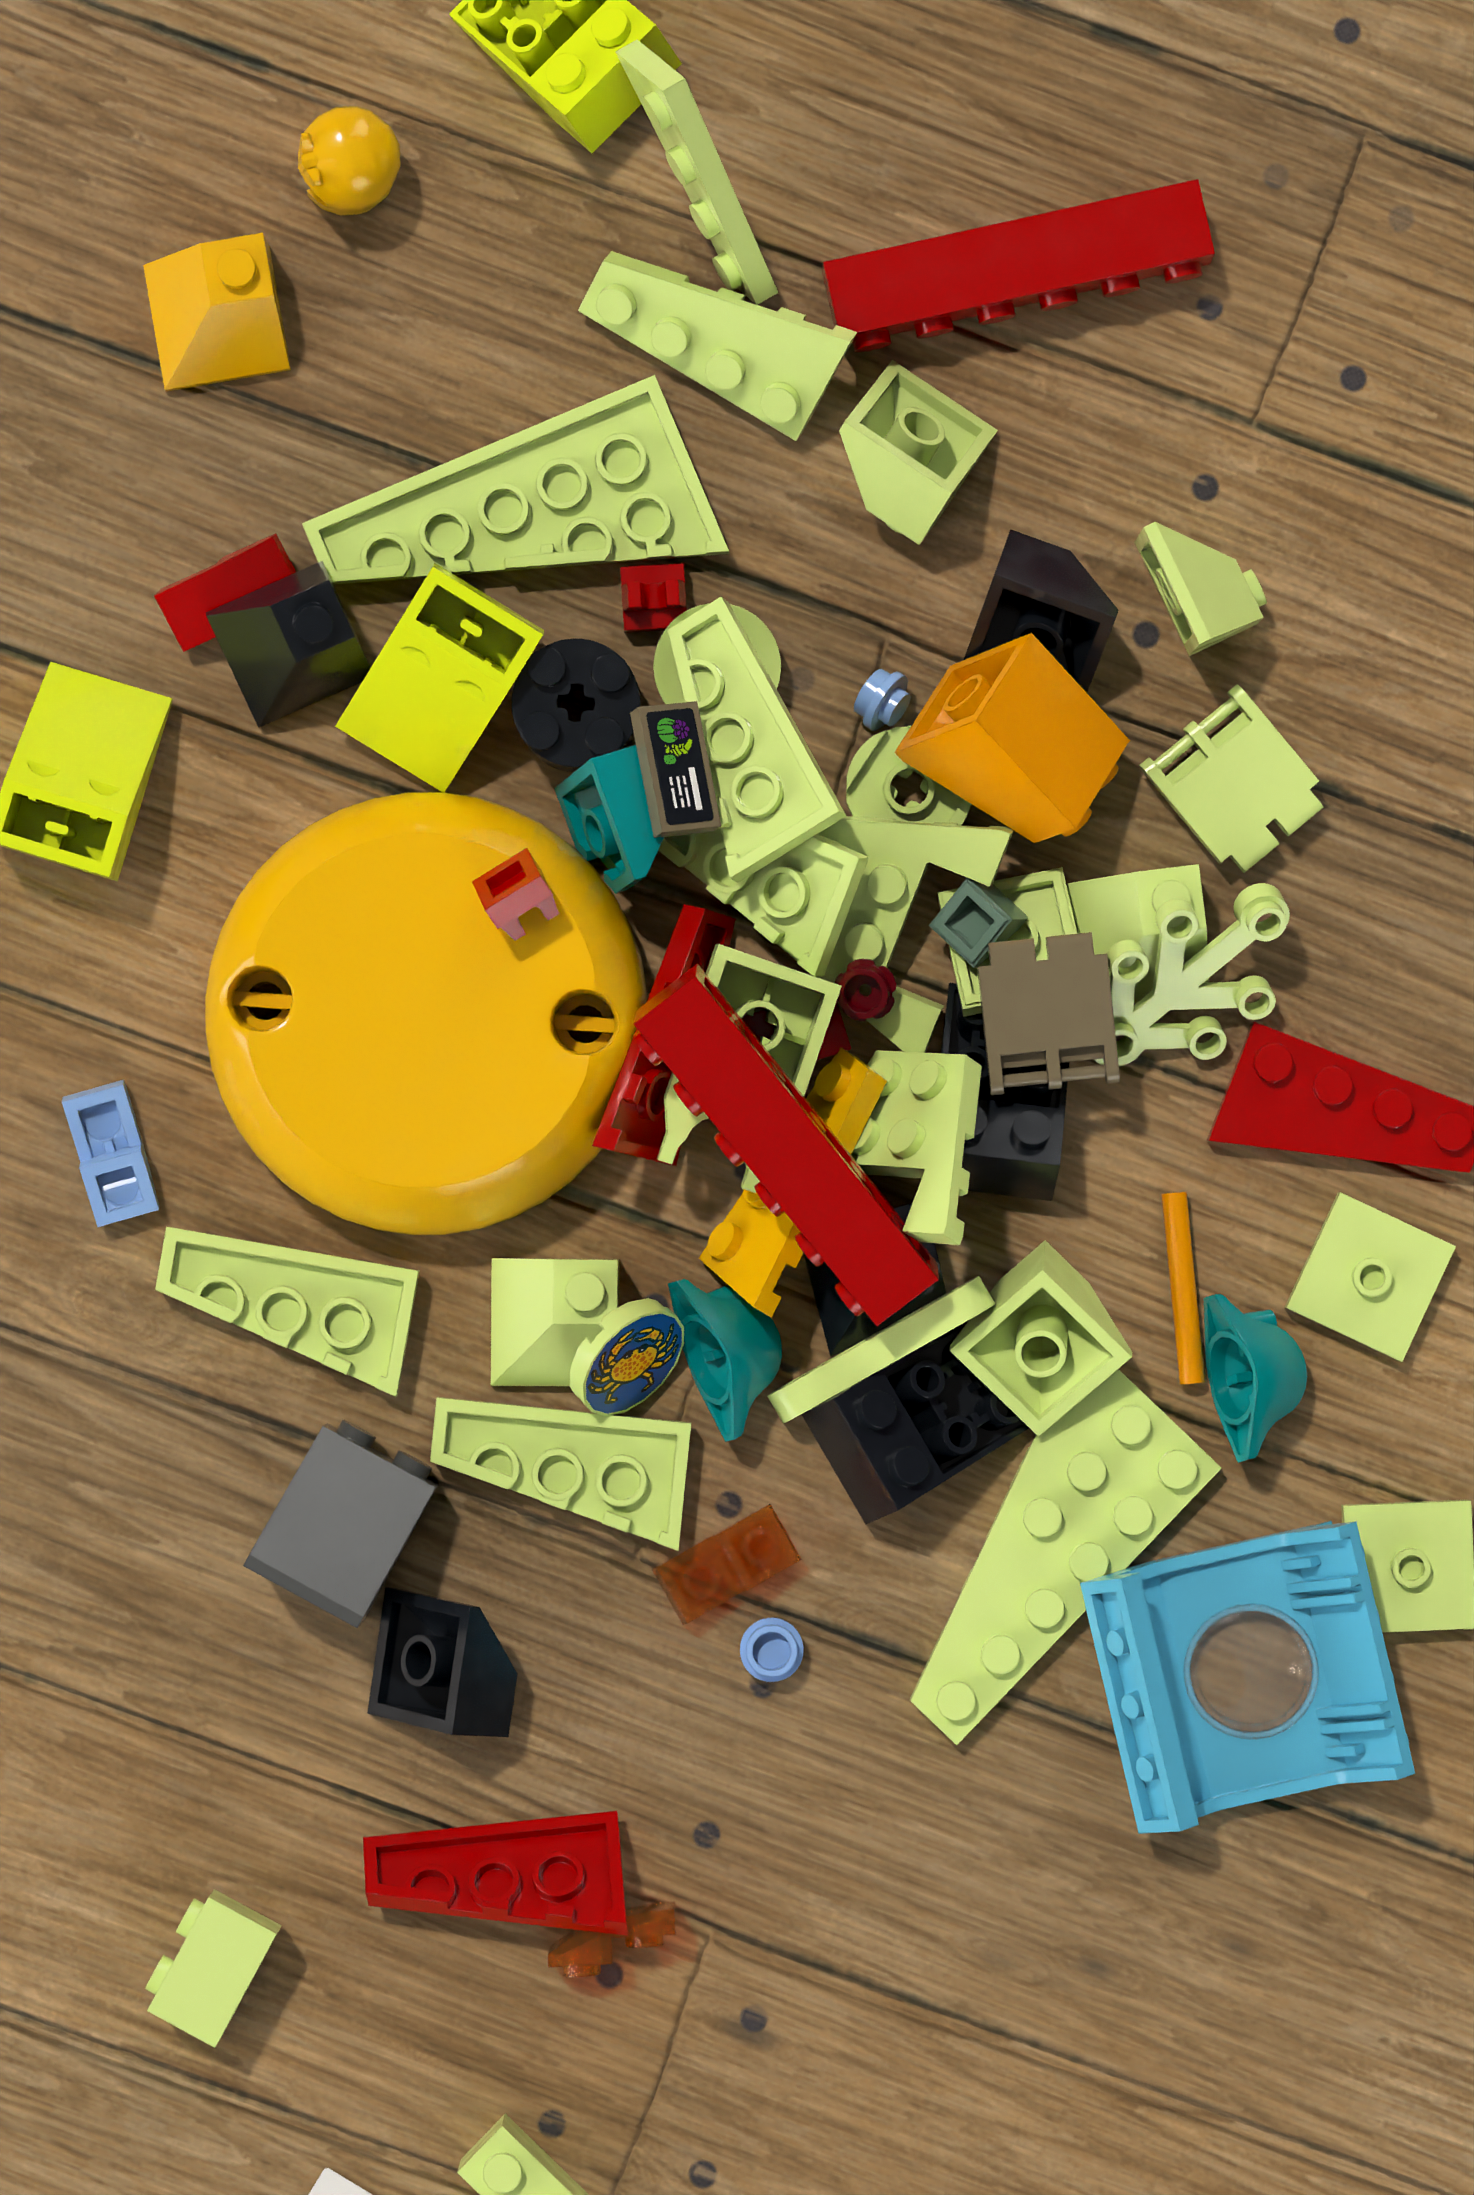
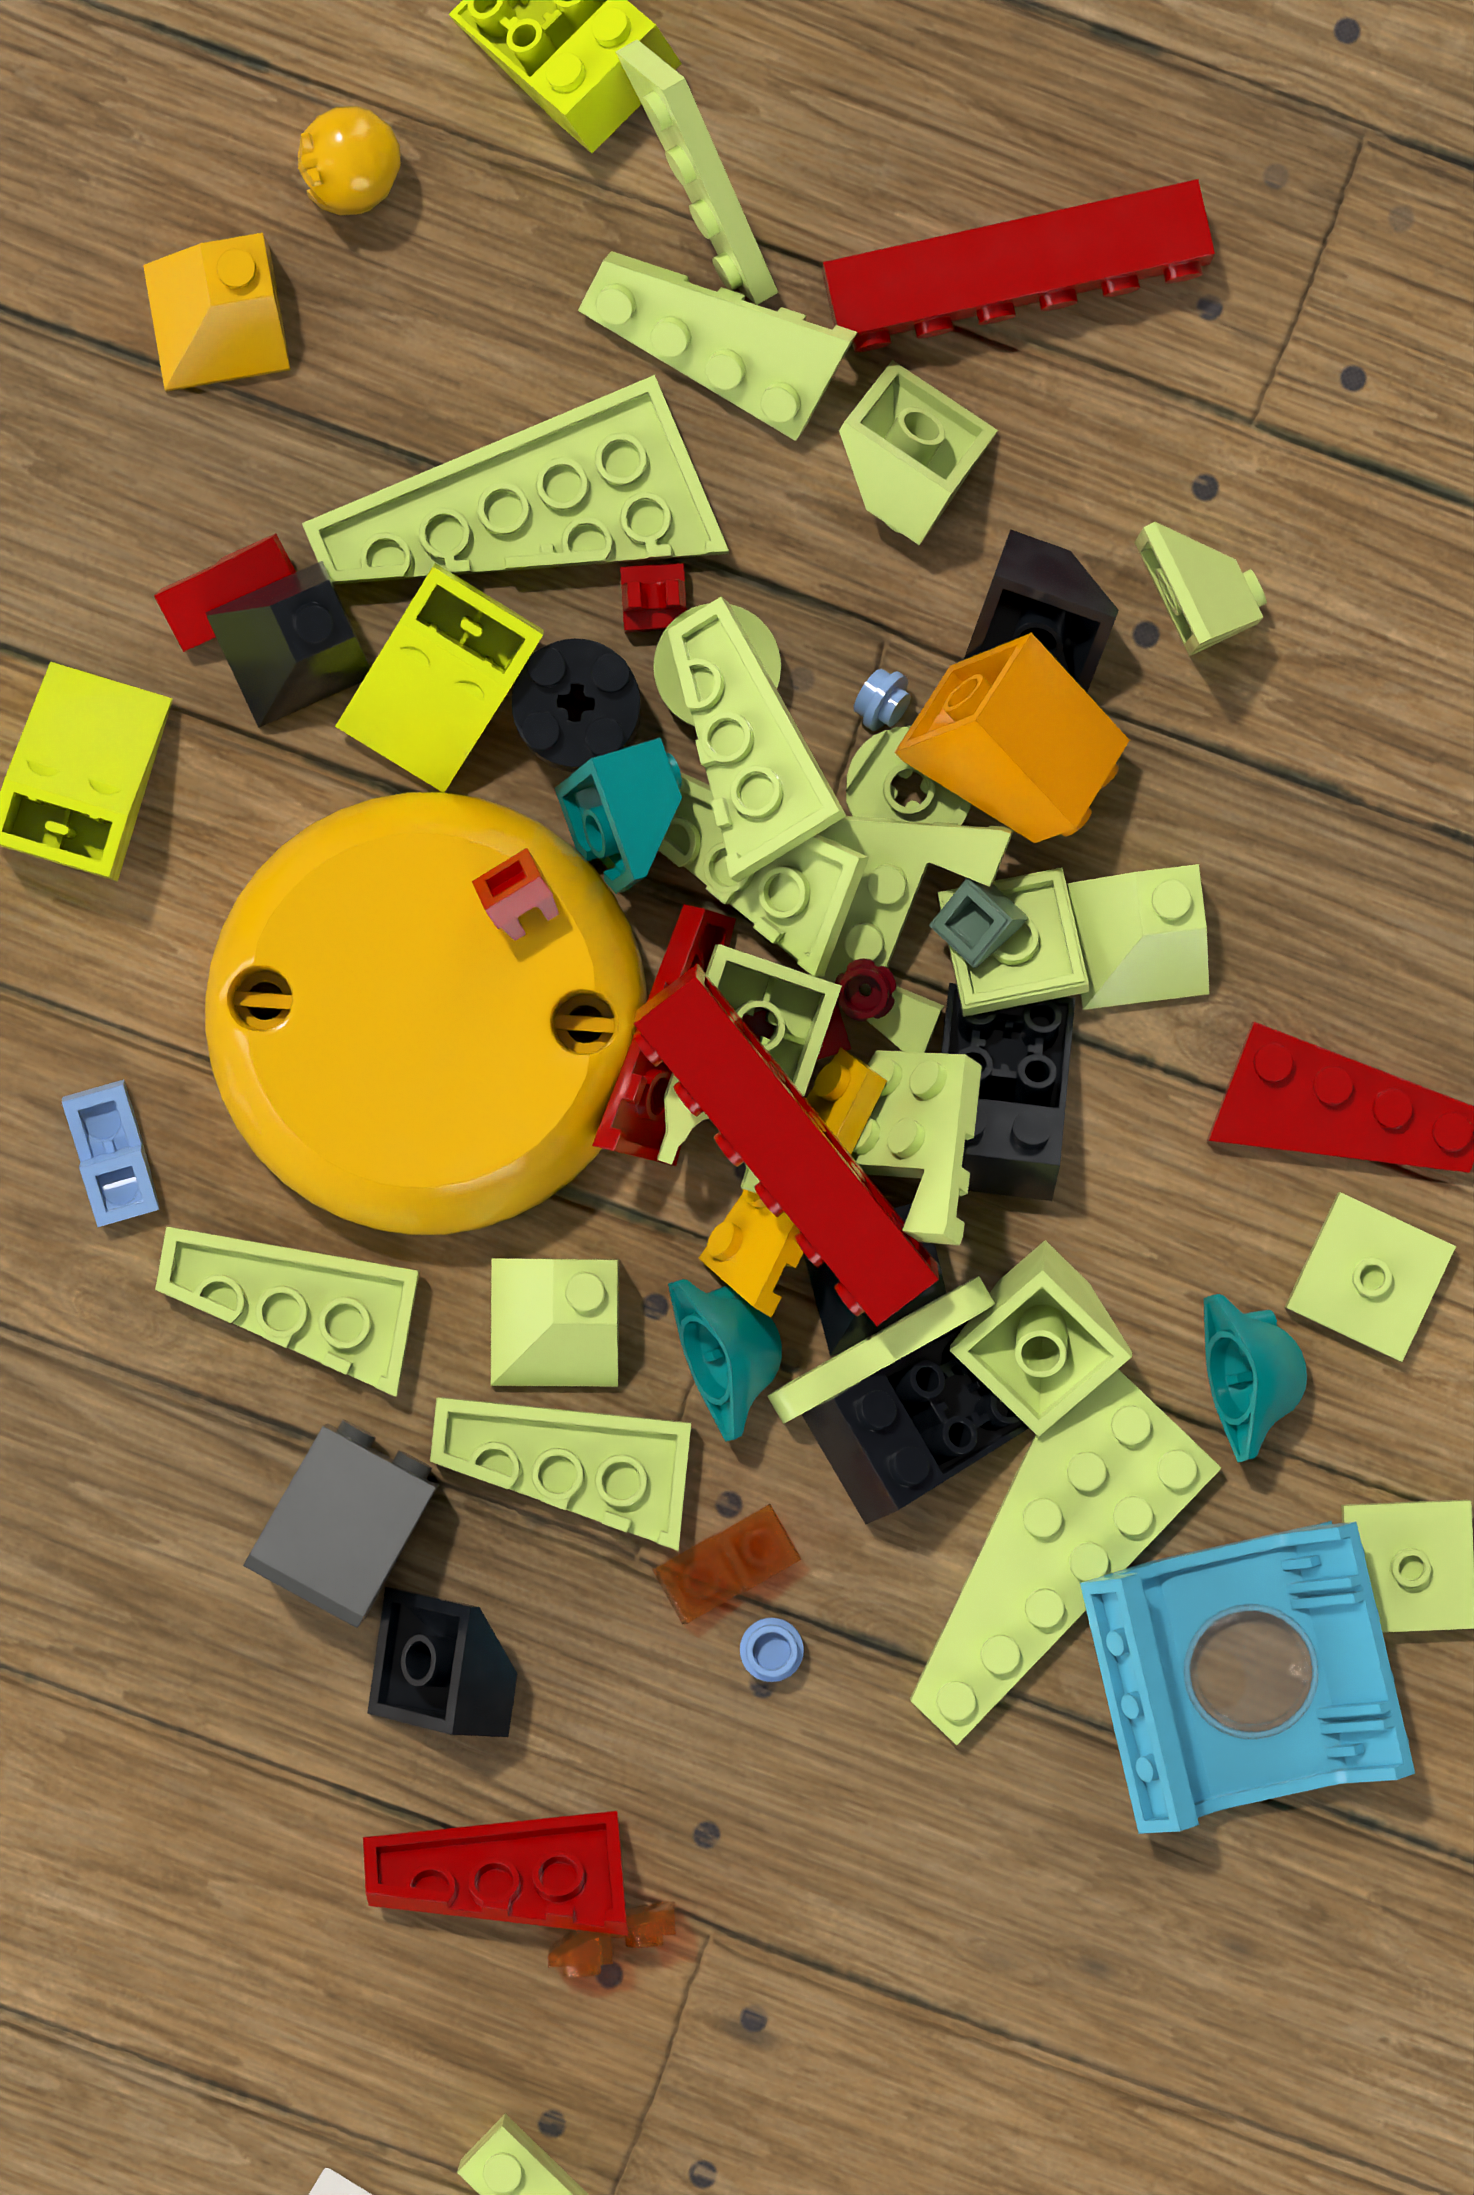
(213, 1966): yellowish green brick -> none
(627, 1357): tile -> none
(675, 769): tile -> none
(1047, 1012): dark tan plate -> none
(1183, 1288): light orange bar -> none
(1184, 985): yellowish green plant -> none
(1236, 783): yellowish green plate -> none

